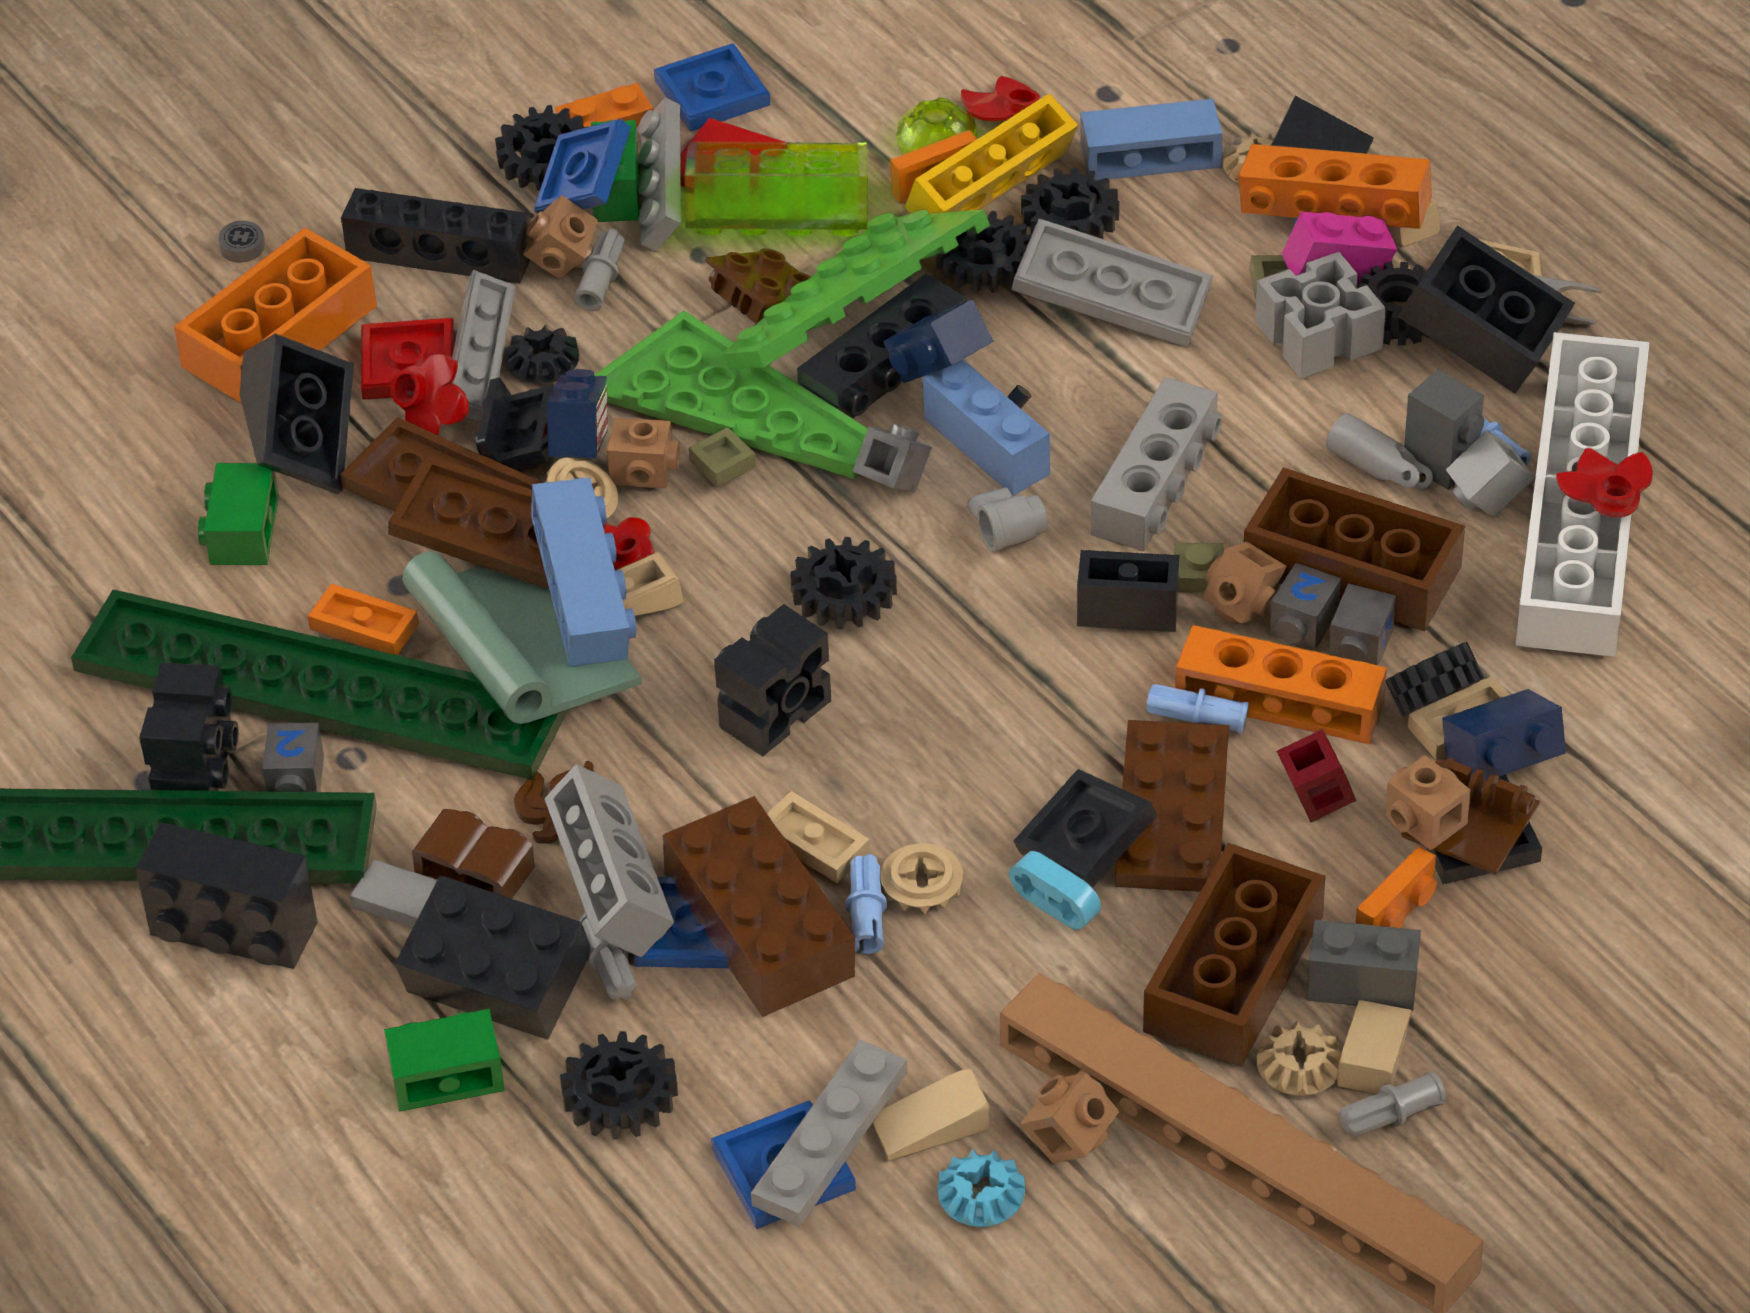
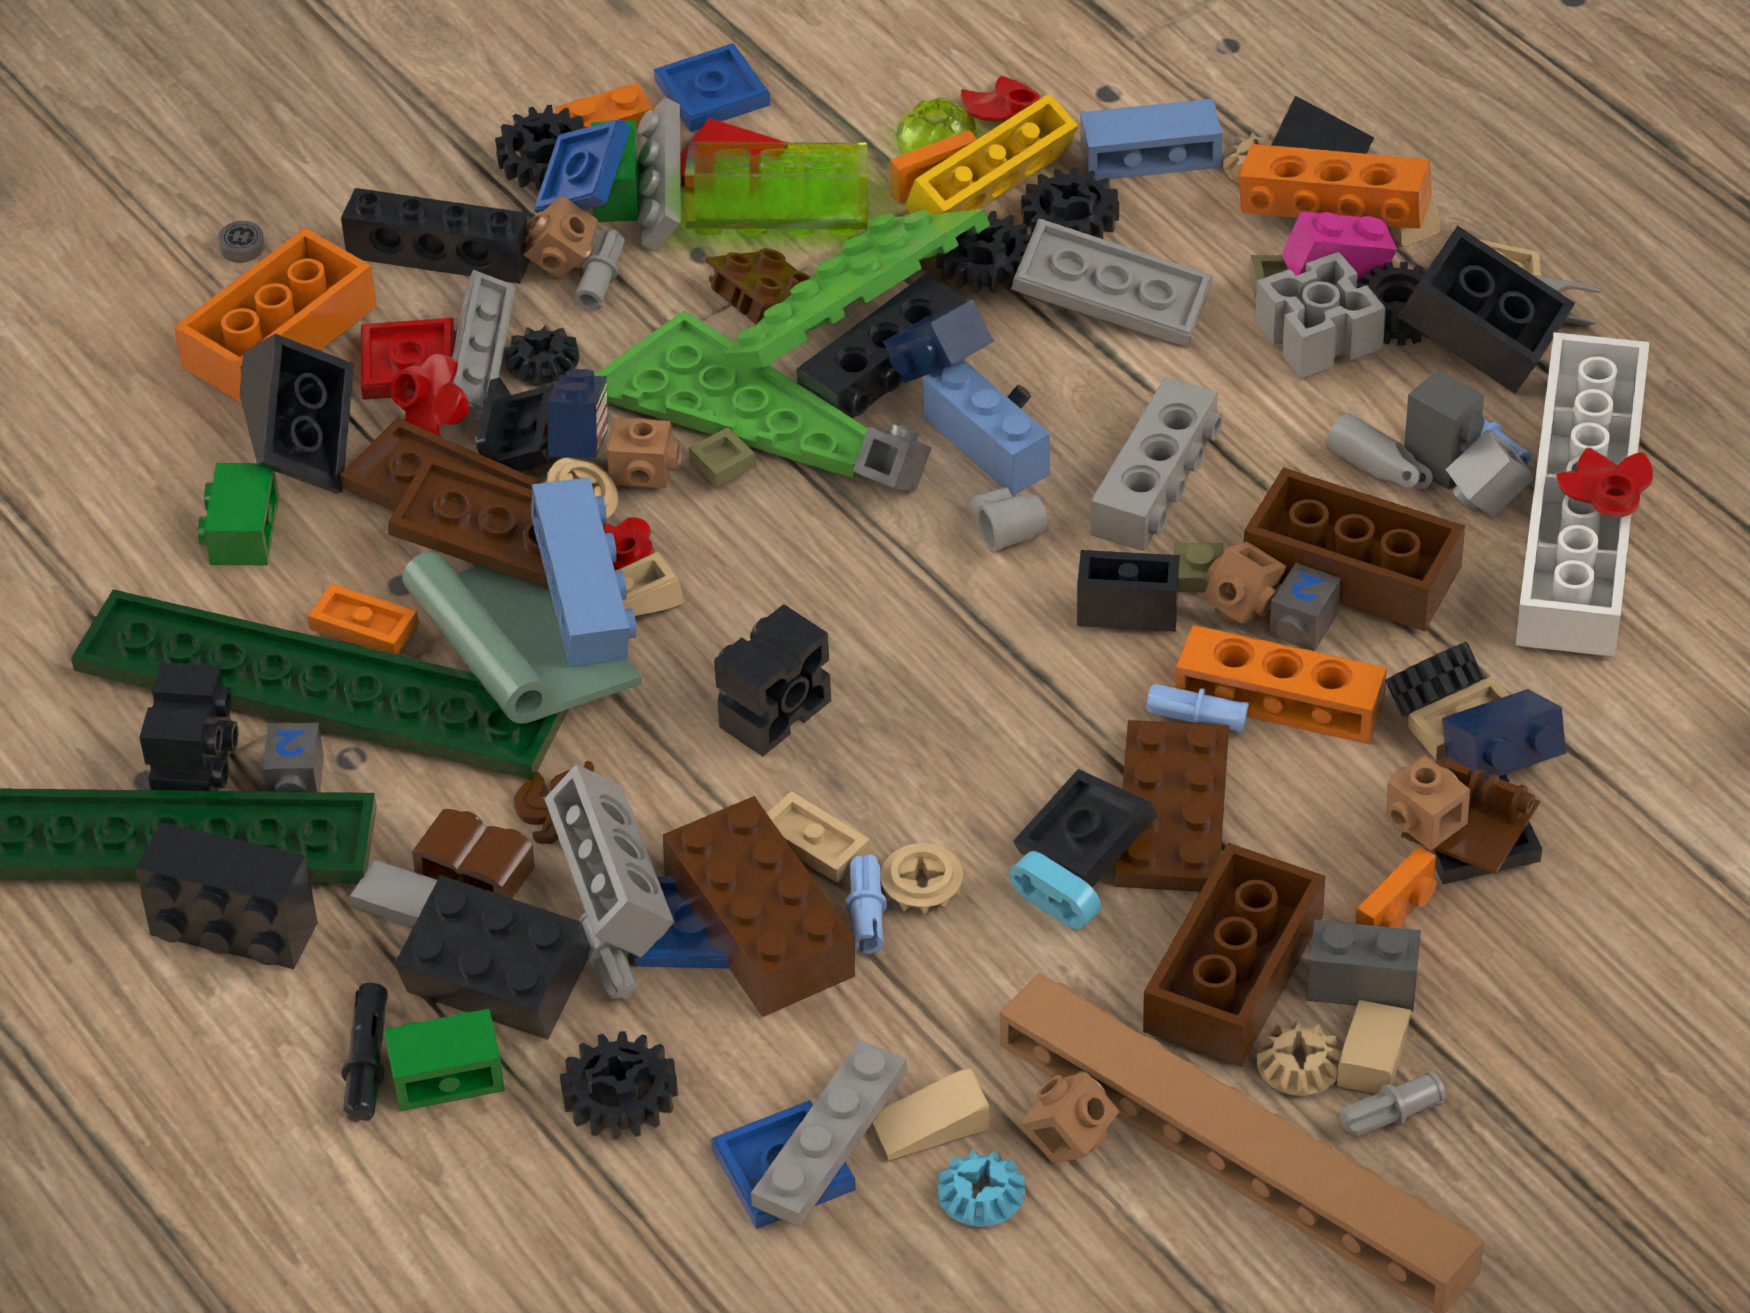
(363, 1069): none -> black axle
(843, 582): black gear -> none
(1316, 775): dark red brick -> none
(1362, 624): flat silver brick -> none

